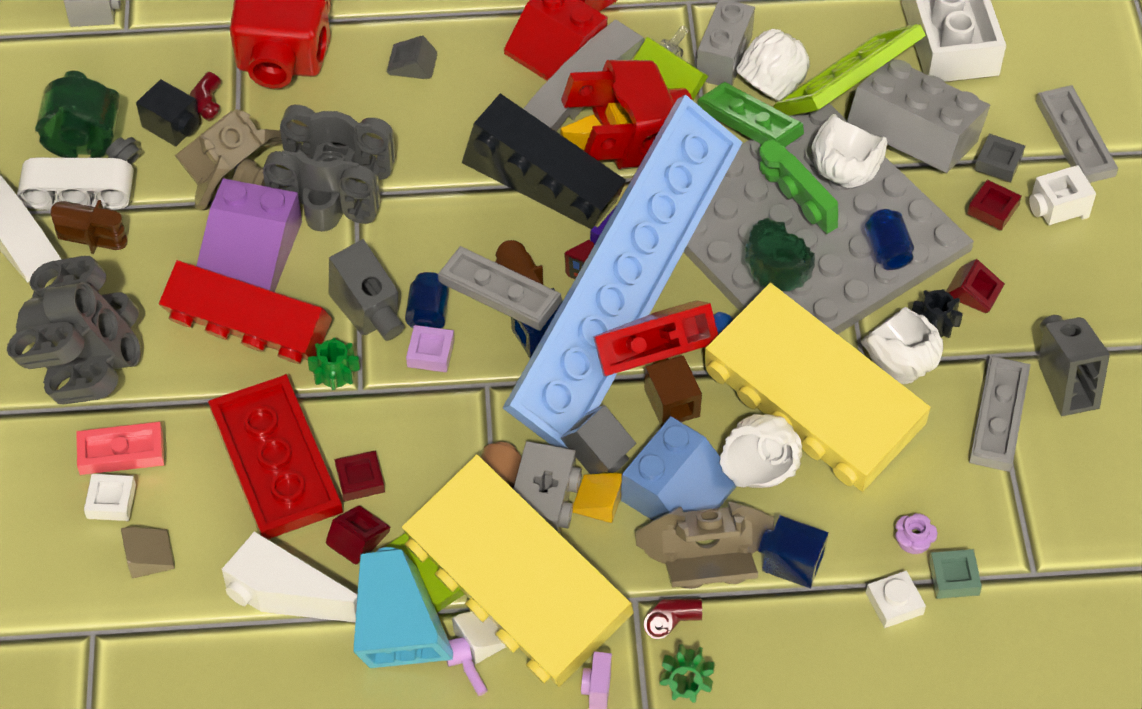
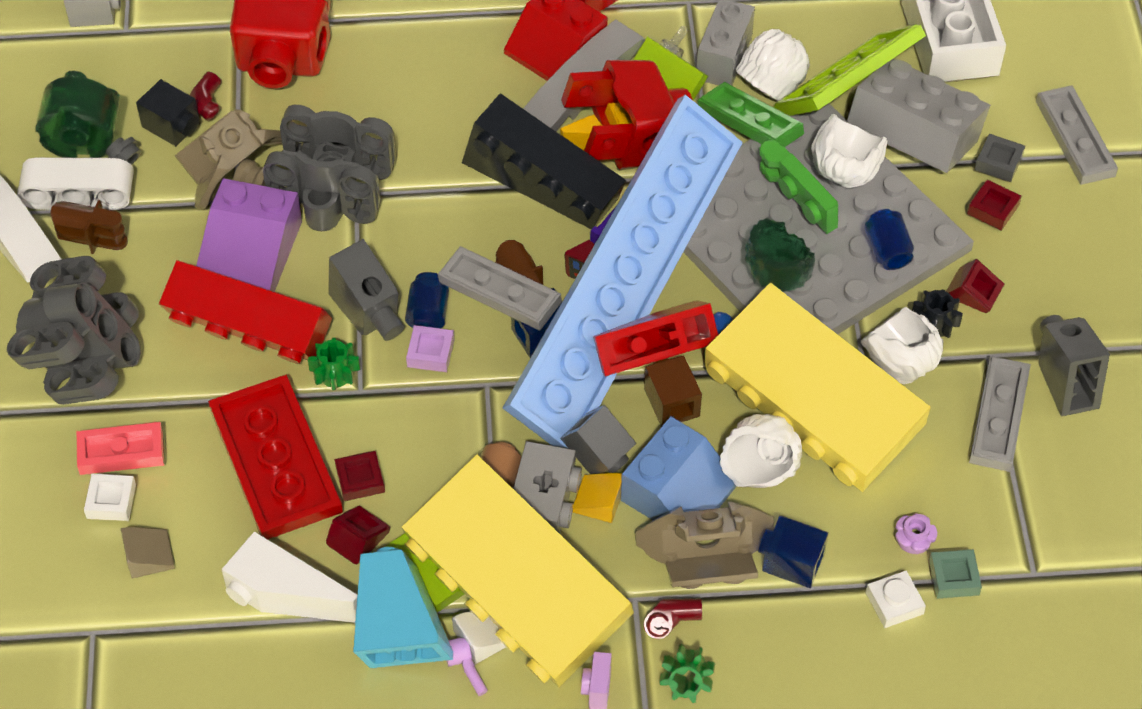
(413, 58): dark grey slope -> none
(1062, 196): white brick -> none

